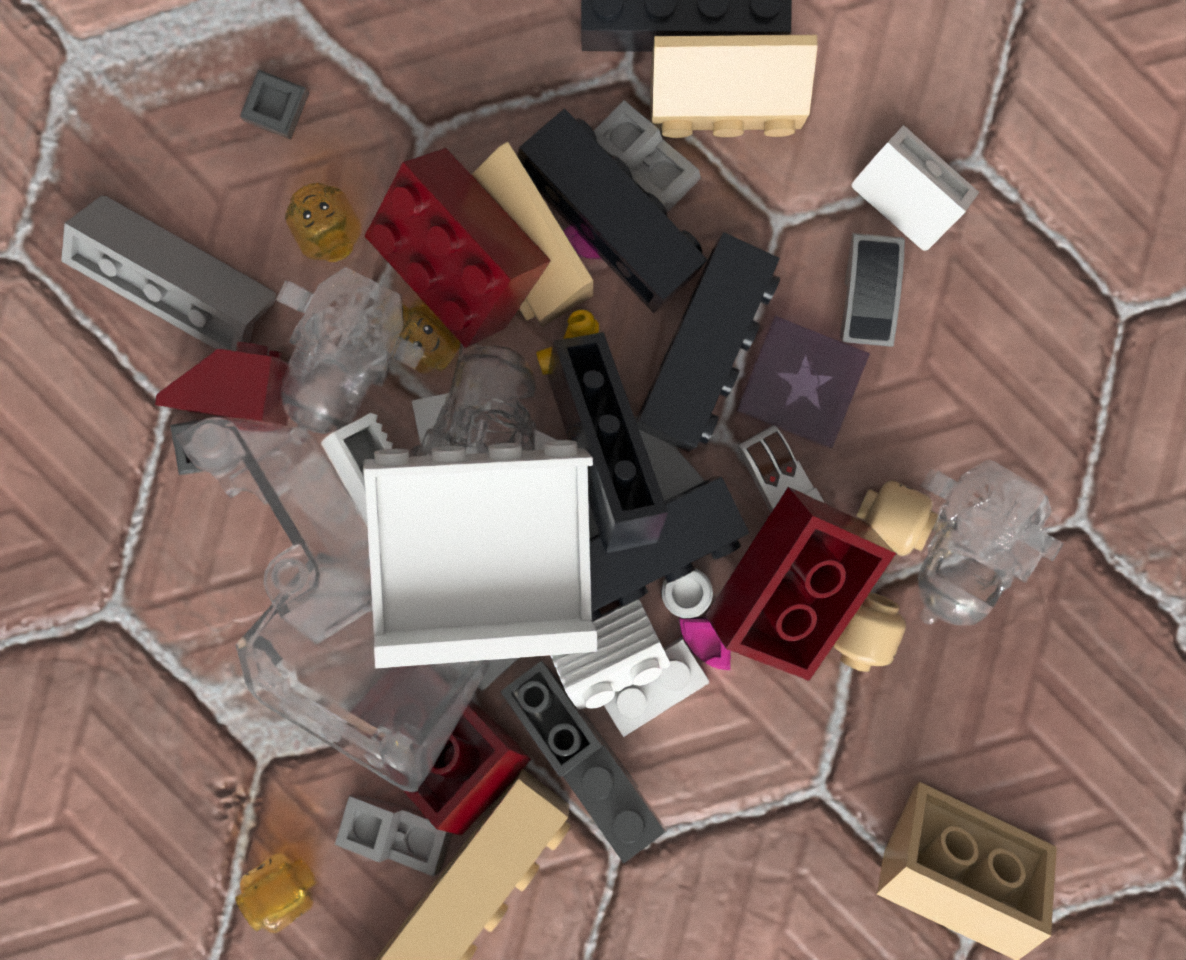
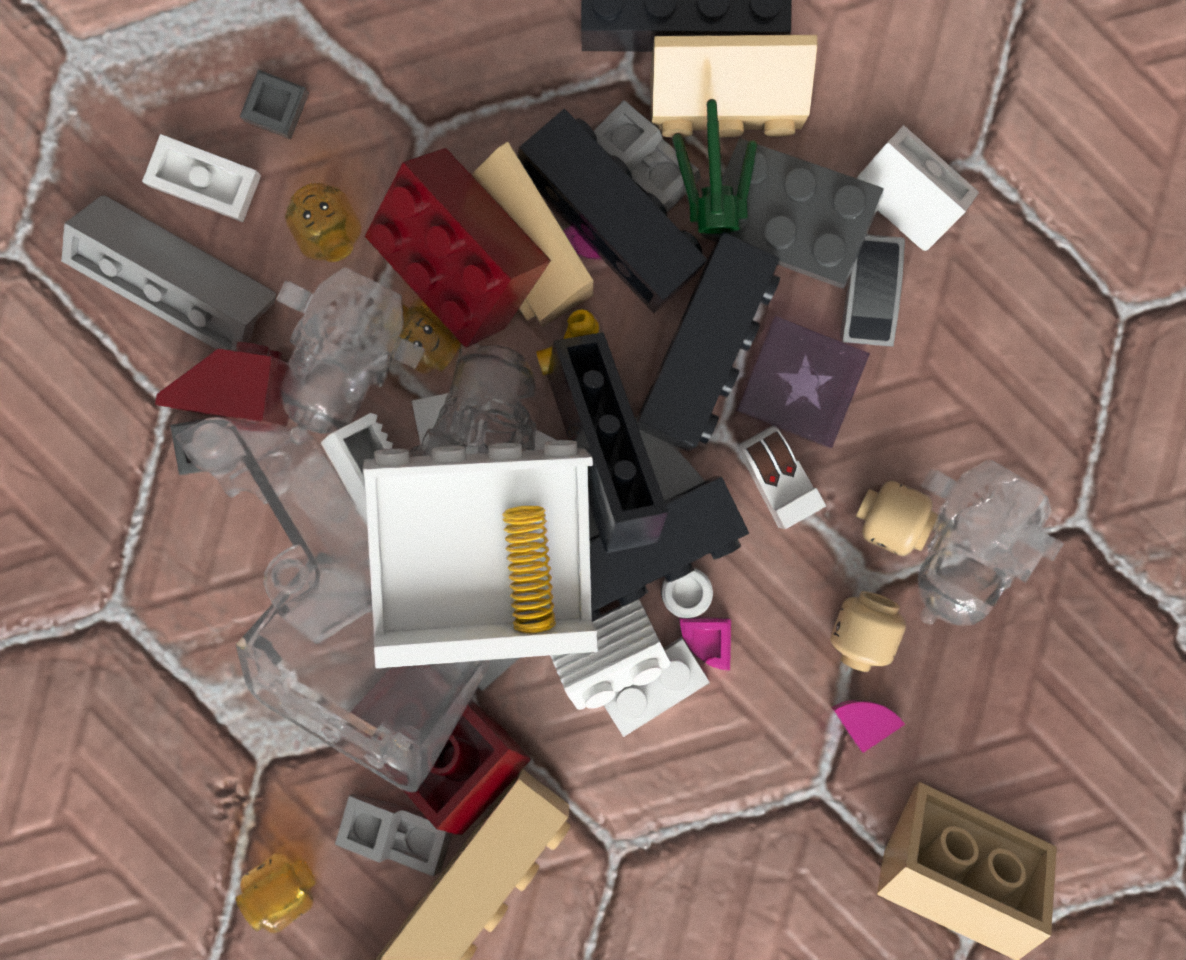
(201, 178): none -> white plate
(524, 517): none -> yellow piece
(584, 761): dark grey slope -> none
(718, 207): none -> dark green plant
(799, 585): dark red brick -> none
(803, 213): none -> dark grey plate
(867, 722): none -> dark pink tile

